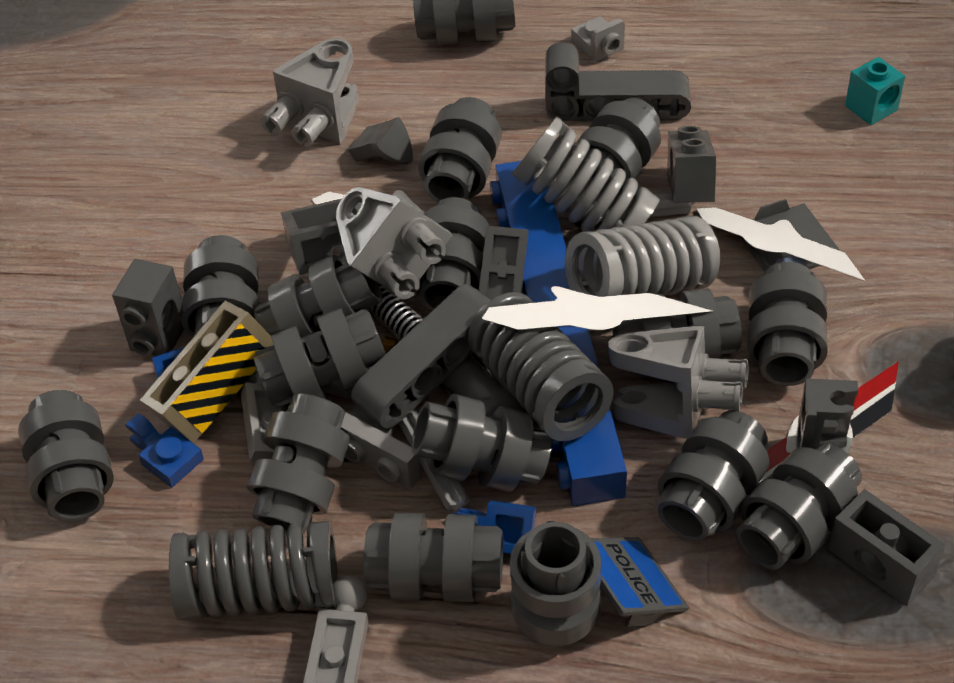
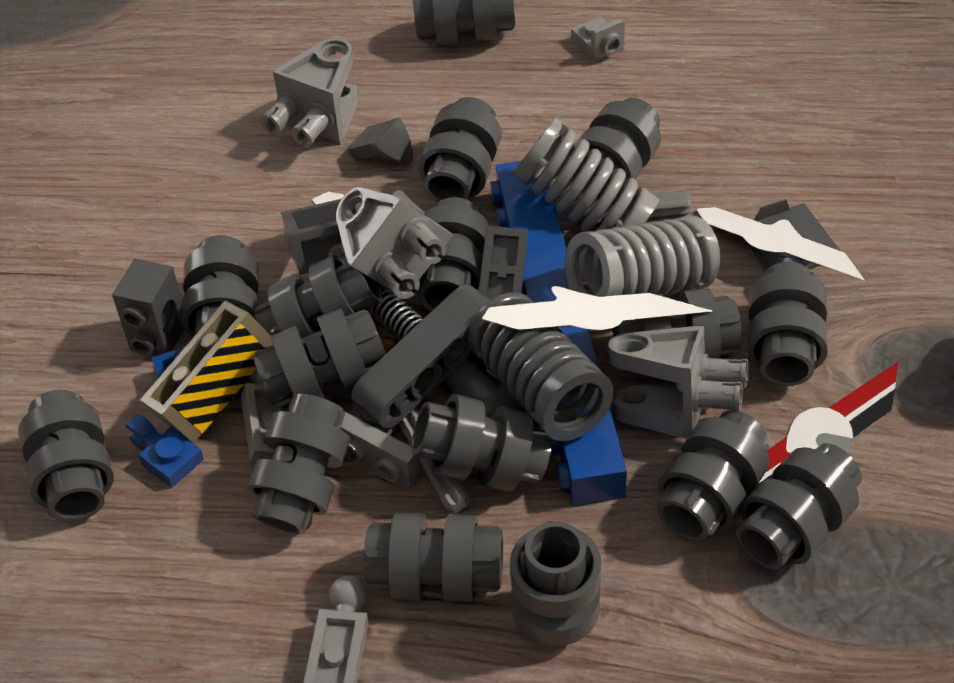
(309, 587): dark grey piece -> none
(511, 518): blue plate -> none
(583, 94): dark grey beam -> none
(636, 581): piece -> none
(691, 165): dark grey brick -> none
(825, 412): dark grey hinge -> none
(874, 90): teal brick -> none
(886, 547): dark grey brick -> none

